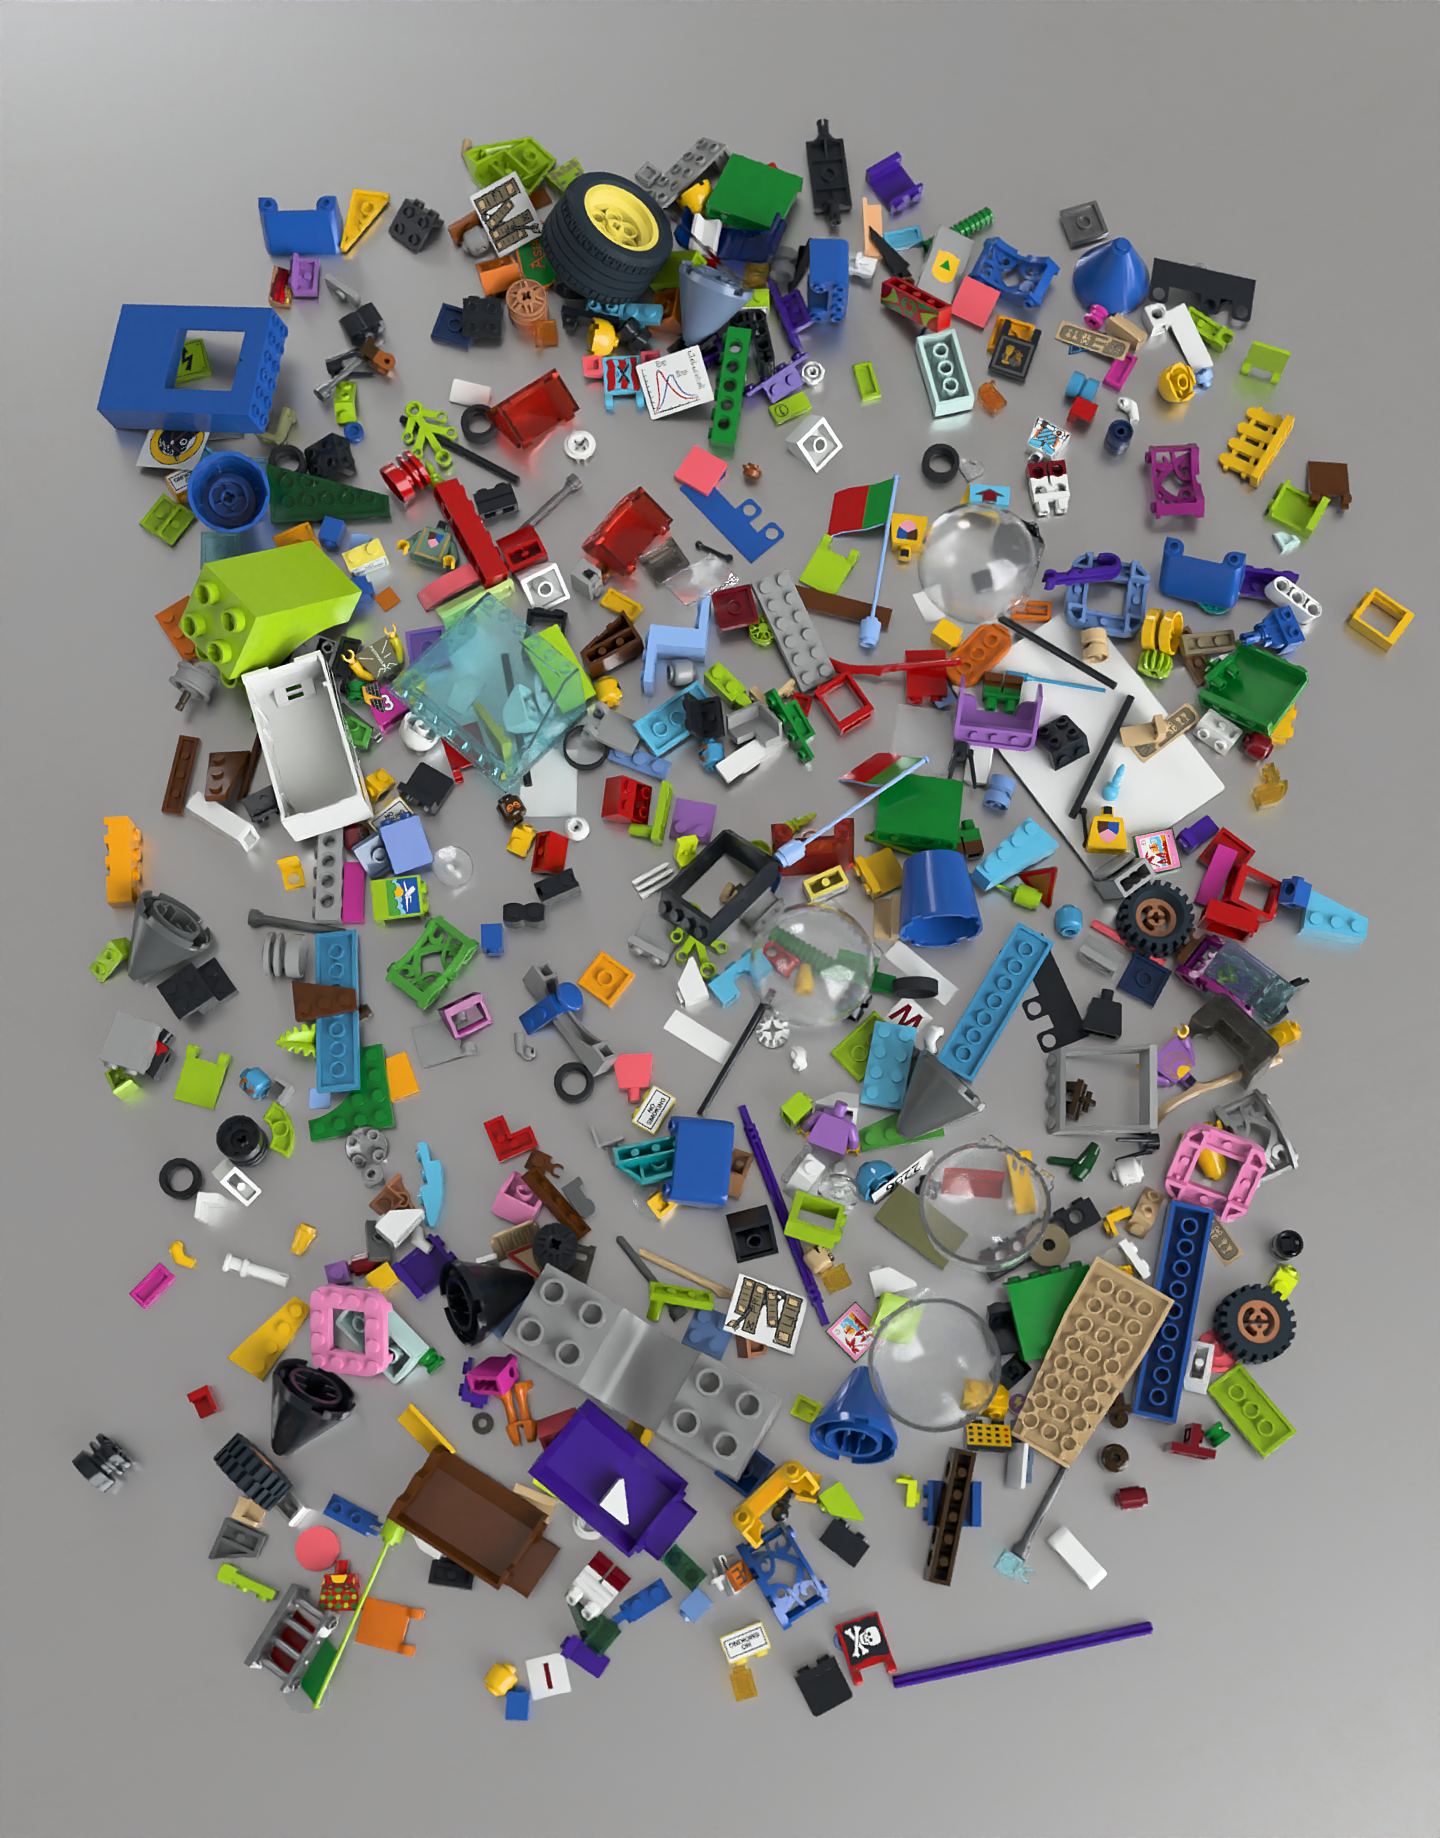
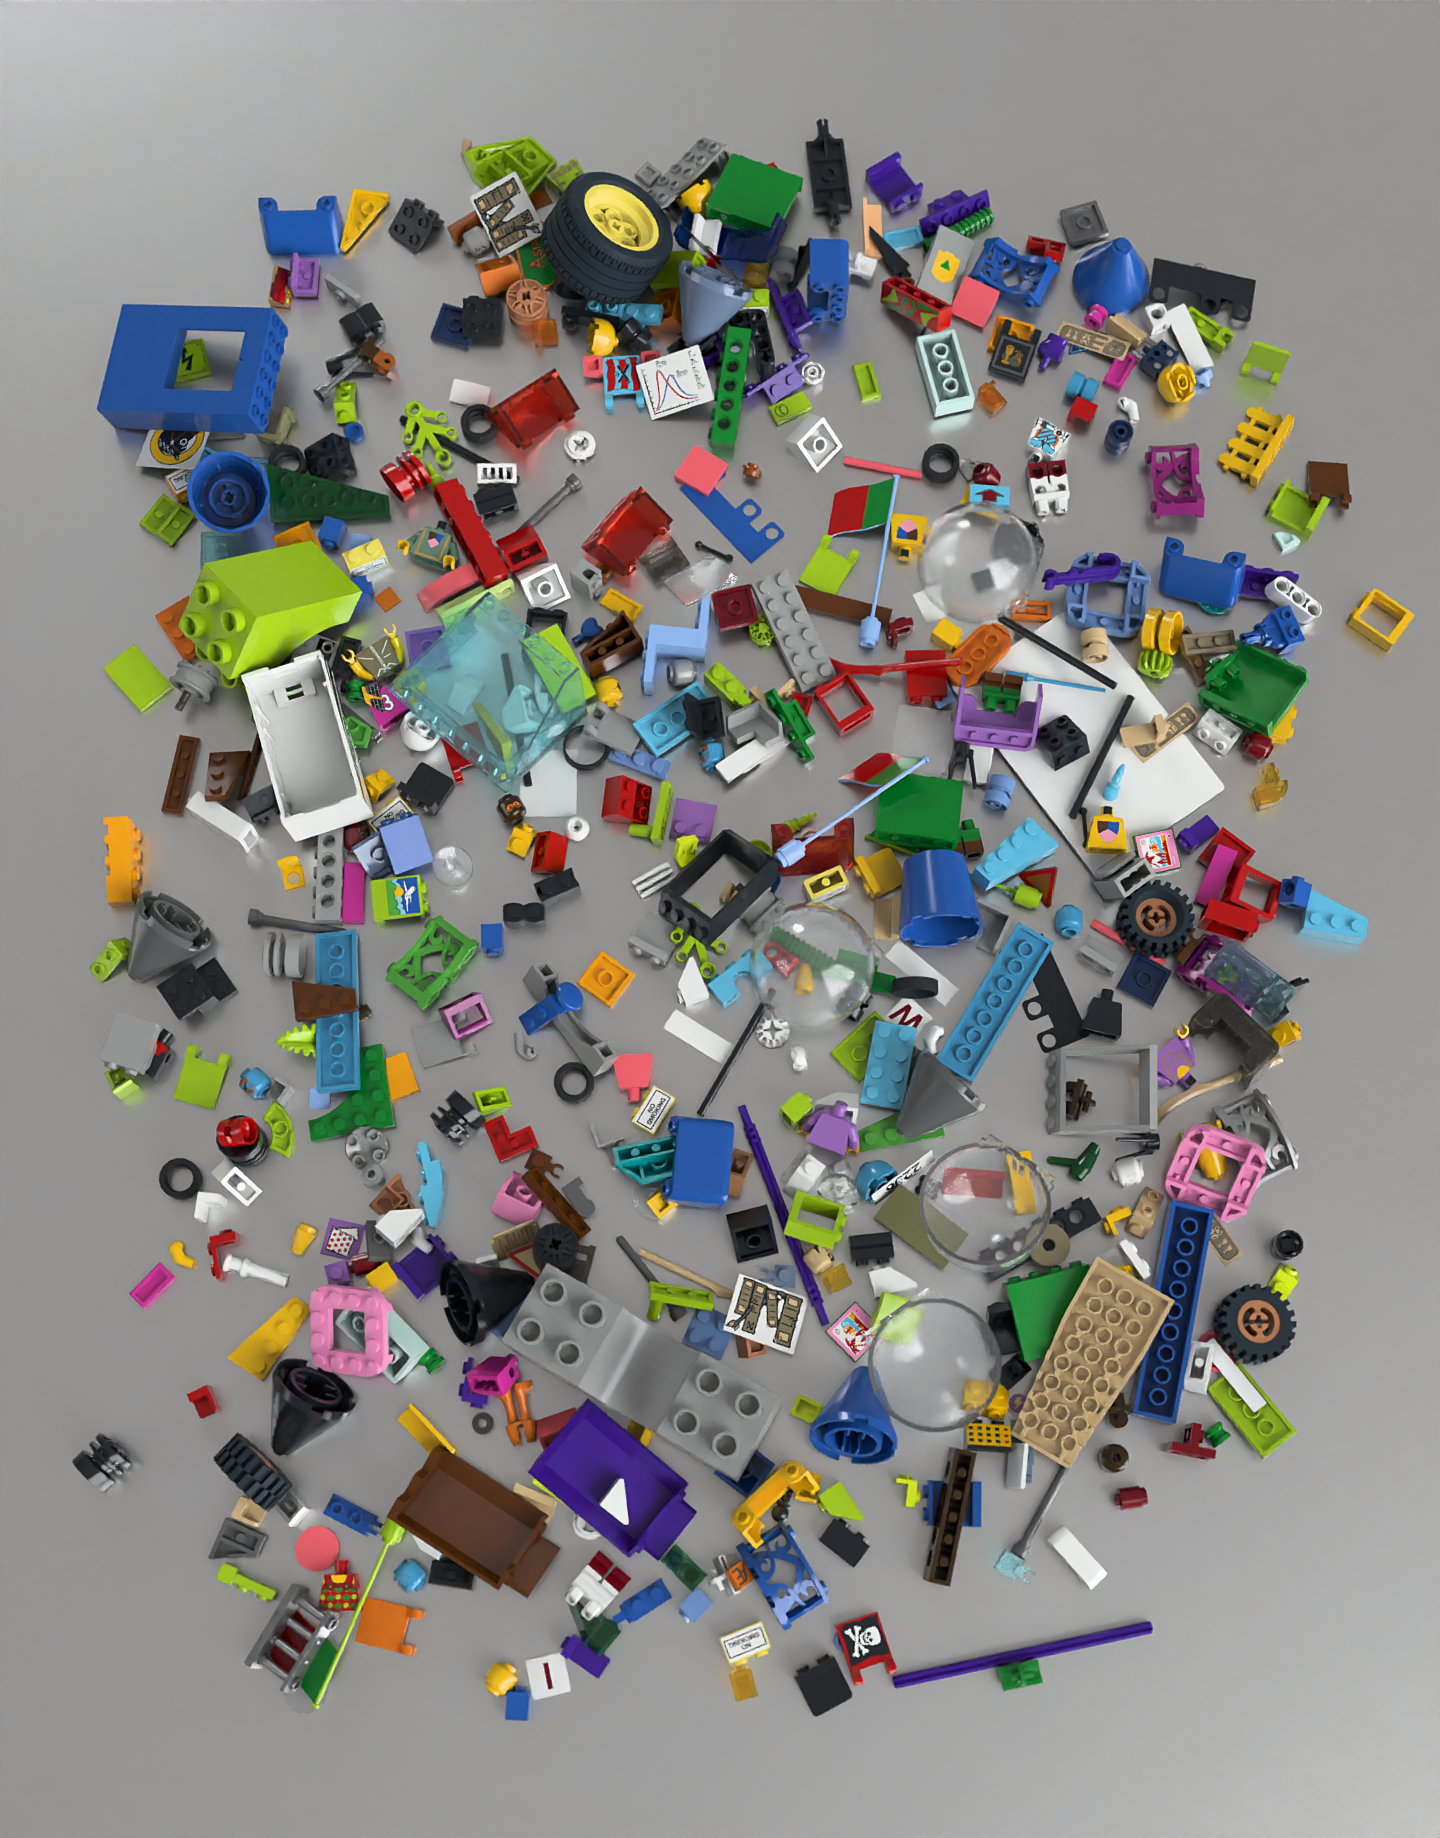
(137, 678): none -> lime tile
(224, 1238): none -> red bracket
(237, 1132): none -> red wheel
(342, 1239): none -> sticker
(409, 1575): none -> dark azure head
(457, 1118): none -> black wheel
(480, 466): none -> white slope
(491, 1100): none -> lime slope
(589, 631): none -> blue rock
(782, 1275): none -> sand blue plate
(870, 1248): none -> black brick
(882, 467): none -> coral bar
(898, 627): none -> dark red bracket
(952, 209): none -> dark purple bracket
(986, 474): none -> dark red head
(995, 926): none -> light grey panel
(1020, 1675): none -> green hips
(1051, 248): none -> red plate
(1051, 349): none -> dark purple piece
(1156, 358): none -> dark blue piece
(1236, 1378): none -> white sticker

